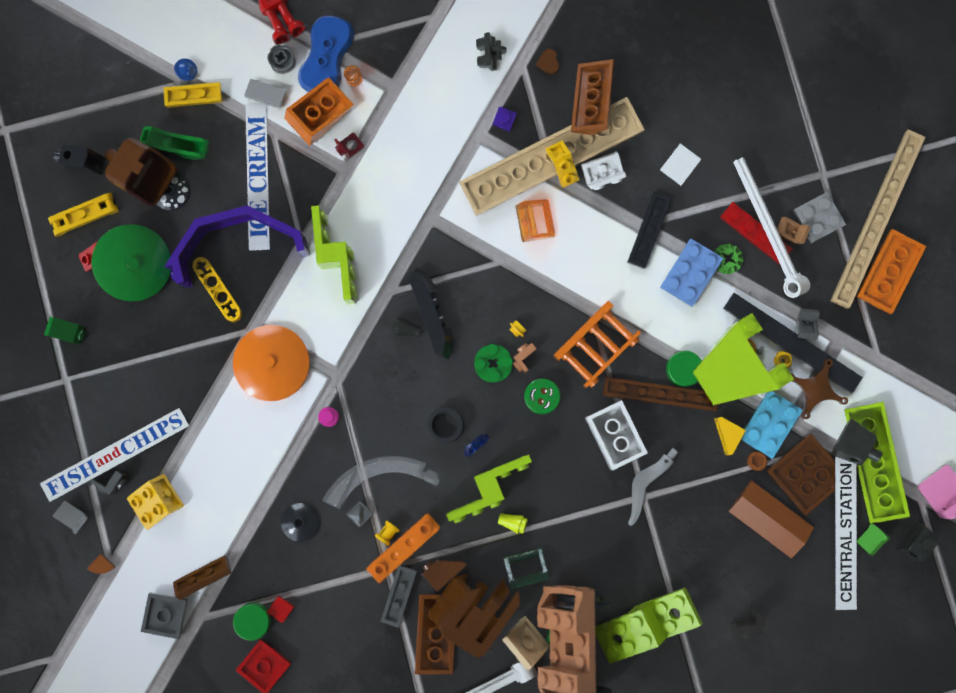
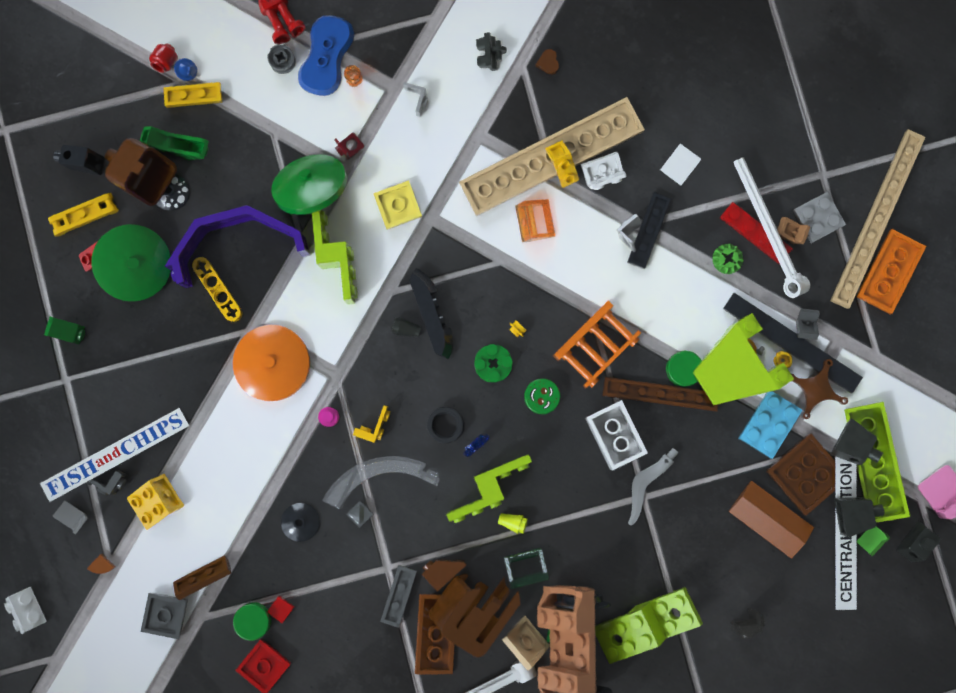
(25, 610): none -> white bracket
(163, 57): none -> red head
(257, 173): white sticker -> none
(265, 93): light grey tile -> none
(309, 184): none -> green dish
(318, 111): orange slope -> none
(365, 433): none -> yellow bracket
(387, 533): yellow bush -> none
(397, 205): none -> light yellow plate
(403, 548): orange fence -> none
(422, 102): none -> light grey bracket
(504, 119): dark purple plate -> none
(524, 351): nougat bracket -> none
(592, 97): dark orange slope -> none
(627, 228): none -> light grey bracket
(691, 272): medium blue plate -> none
(729, 434): yellow slope -> none
(756, 461): dark orange tile -> none
(856, 515): none -> pearl dark grey torso

